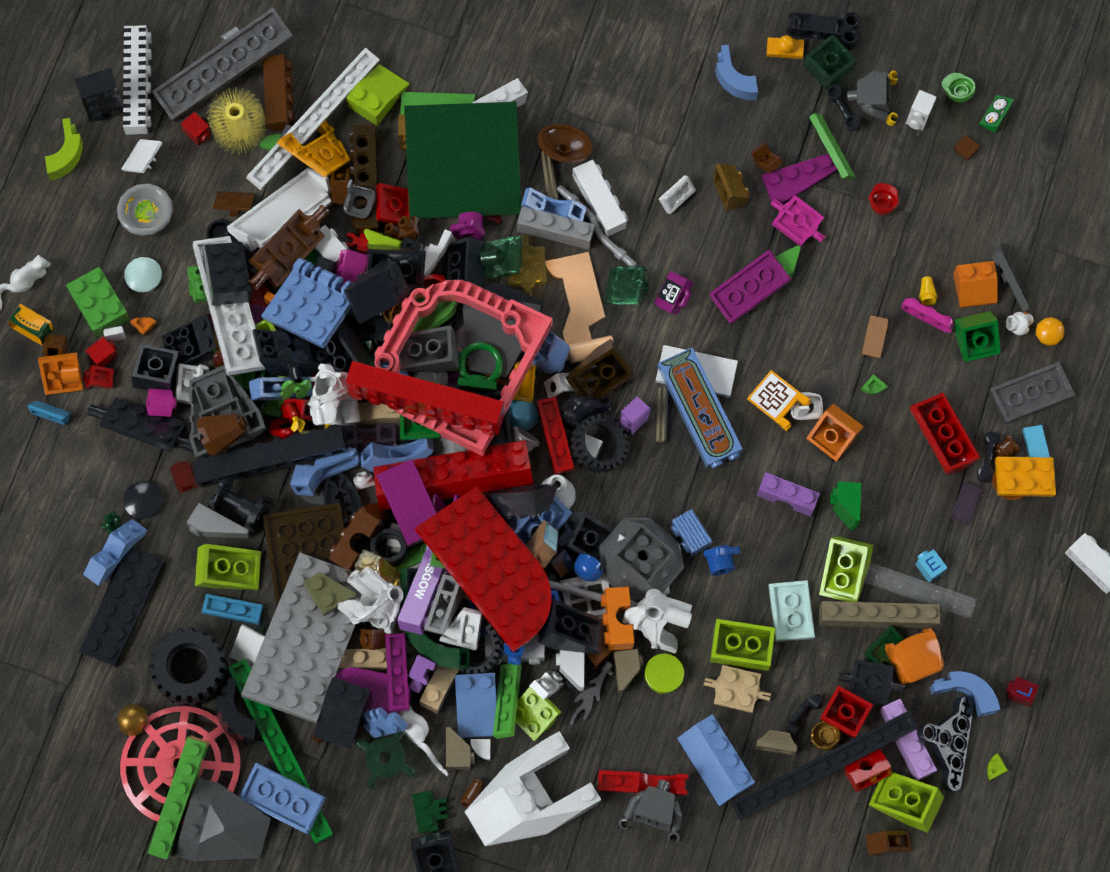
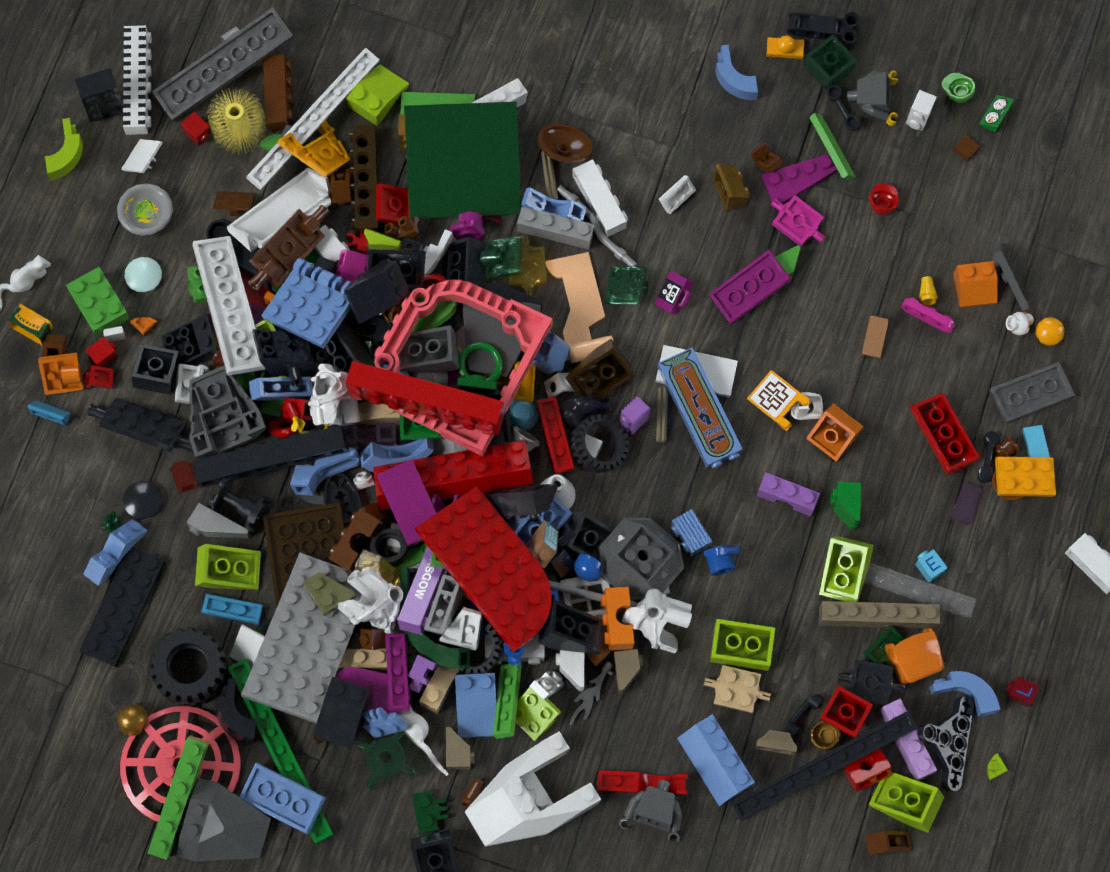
(160, 402): dark pink brick -> none
(220, 431): reddish brown cone -> none
(226, 273): black brick -> none
(300, 389): bright green piece -> none
(353, 192): dark grey piece -> none
(481, 747): white tile -> none
(664, 673): lime tile -> none
(791, 611): light aqua tile -> none
(874, 386): bright green tile -> none
(977, 336): green slope -> none

